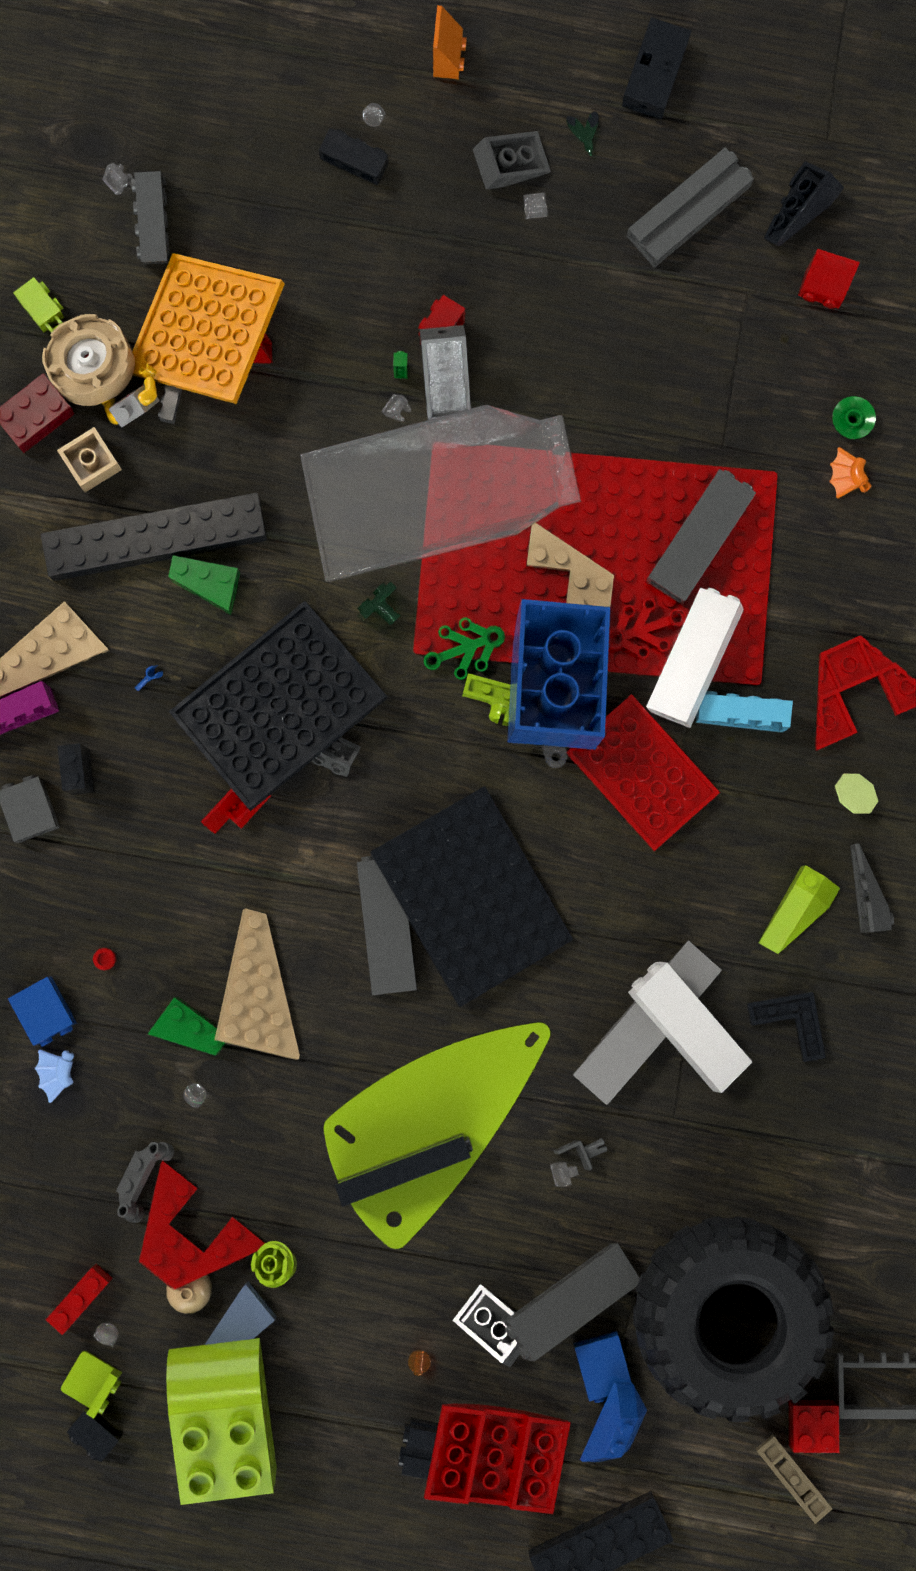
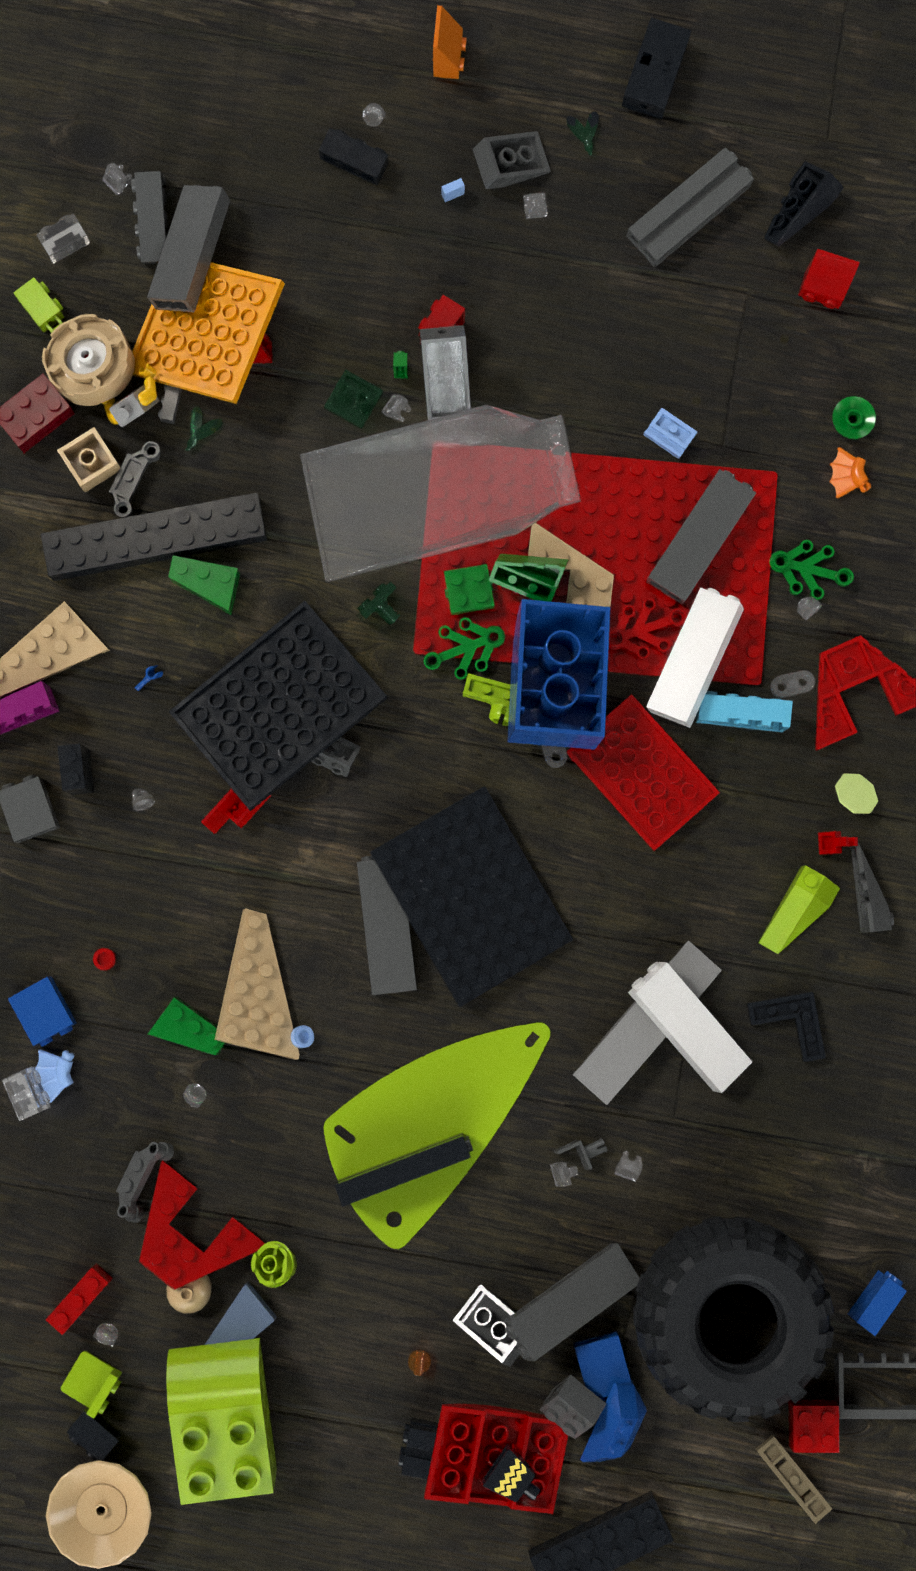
(26, 1093): none -> clear brick
(63, 238): none -> brick
(92, 1536): none -> tan dish
(130, 477): none -> dark grey plate
(143, 801): none -> clear tile
(188, 248): none -> dark grey brick
(198, 431): none -> clear green piece
(302, 1036): none -> light blue tile
(353, 399): none -> clear green plate
(452, 190): none -> light blue tile
(469, 589): none -> green plate
(511, 1476): none -> black torso
(529, 575): none -> green wedge
(572, 1407): none -> dark grey brick
(627, 1168): none -> clear tile
(670, 433): none -> light blue plate
(791, 684): none -> clear plate
(807, 568): none -> green plant
(807, 607): none -> clear plate
(832, 842): none -> red plate
(877, 1301): none -> blue brick

